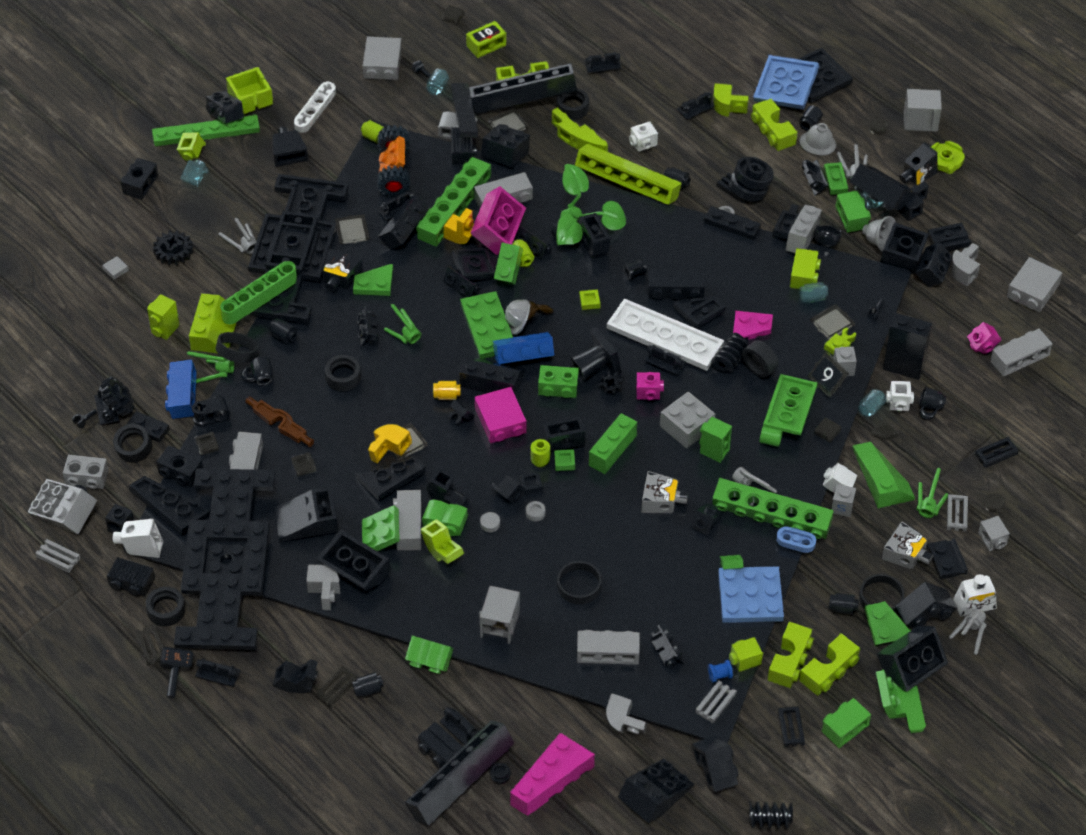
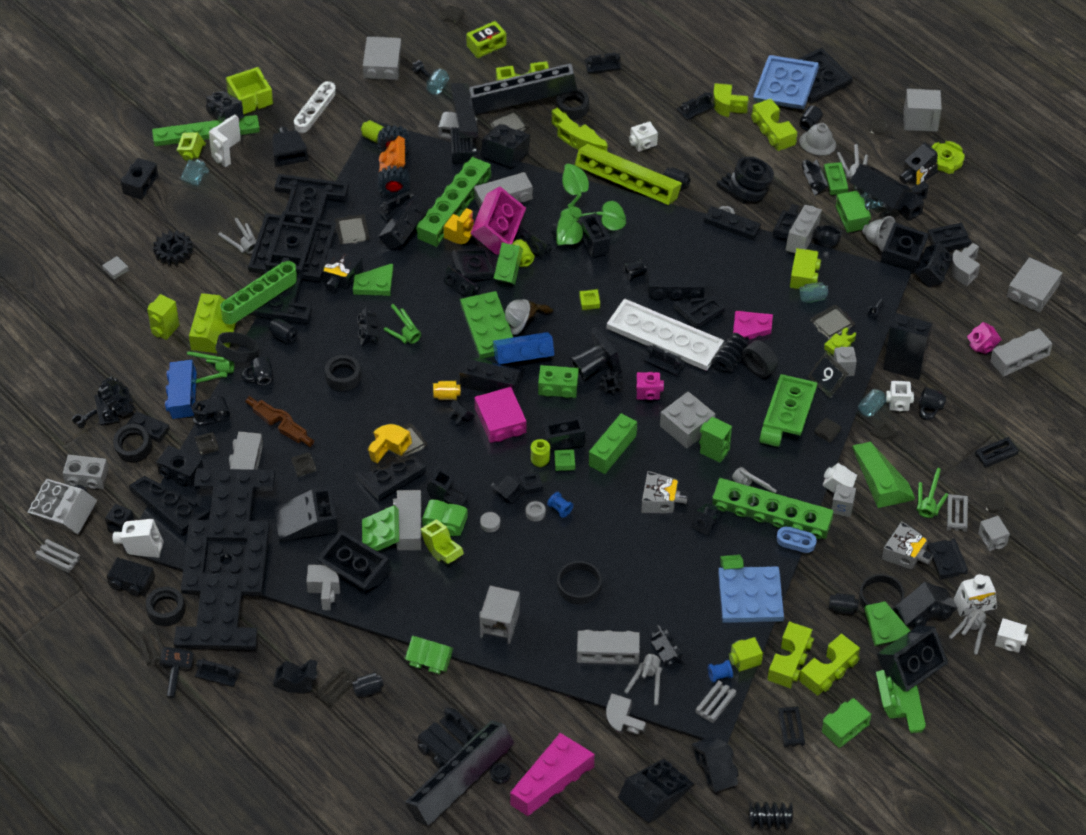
(224, 137): none -> white bracket
(560, 504): none -> blue bush
(649, 667): none -> light grey plant
(1011, 635): none -> white brick

